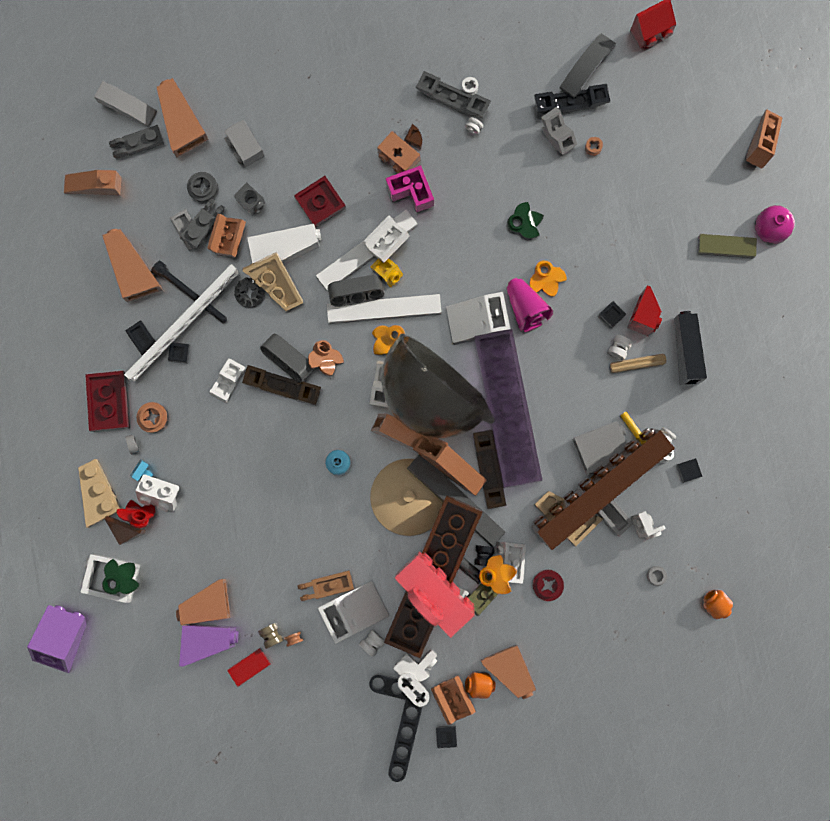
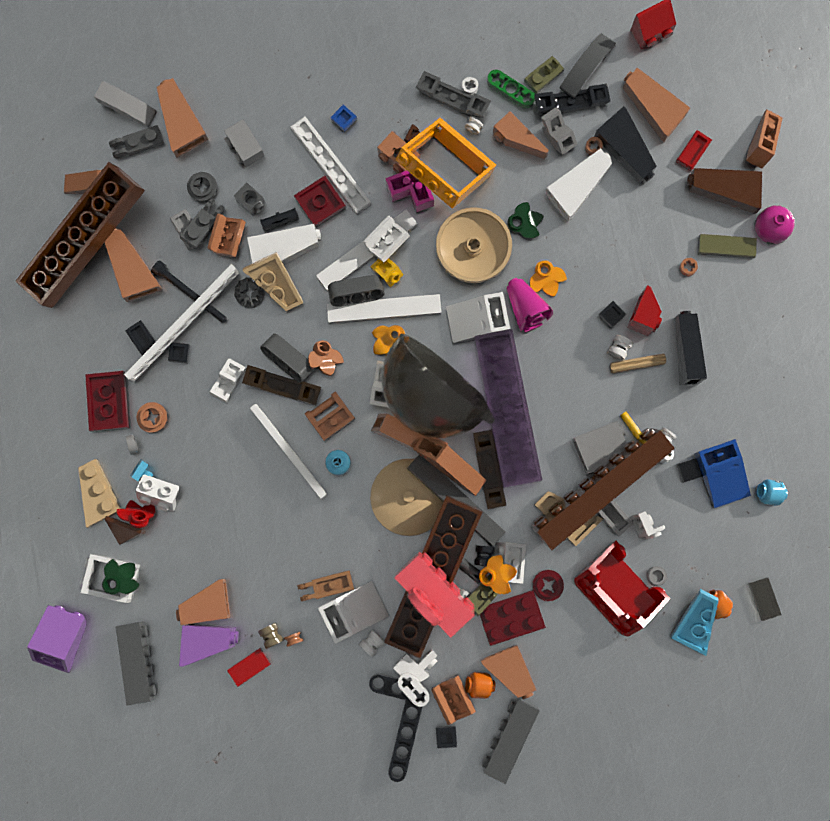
(80, 235): none -> reddish brown brick
(135, 663): none -> dark grey brick
(279, 219): none -> black pin
(289, 451): none -> white tile
(330, 165): none -> white tile
(334, 420): none -> nougat plate
(343, 118): none -> blue plate
(456, 144): none -> light orange window
(474, 245): none -> tan dish
(510, 741): none -> dark grey brick
(511, 96): none -> green beam
(512, 618): none -> dark red plate
(516, 135): none -> nougat slope
(544, 74): none -> olive plate
(575, 186): none -> white slope
(619, 591): none -> red windscreen
(627, 146): none -> black slope
(655, 103): none -> nougat slope
(692, 262): none -> nougat bush
(693, 150): none -> red tile
(697, 622): none -> medium azure wing
(723, 473): none -> blue slope
(730, 187): none -> reddish brown slope
(764, 599): none -> clear smoke tile
(772, 492): none -> medium azure head

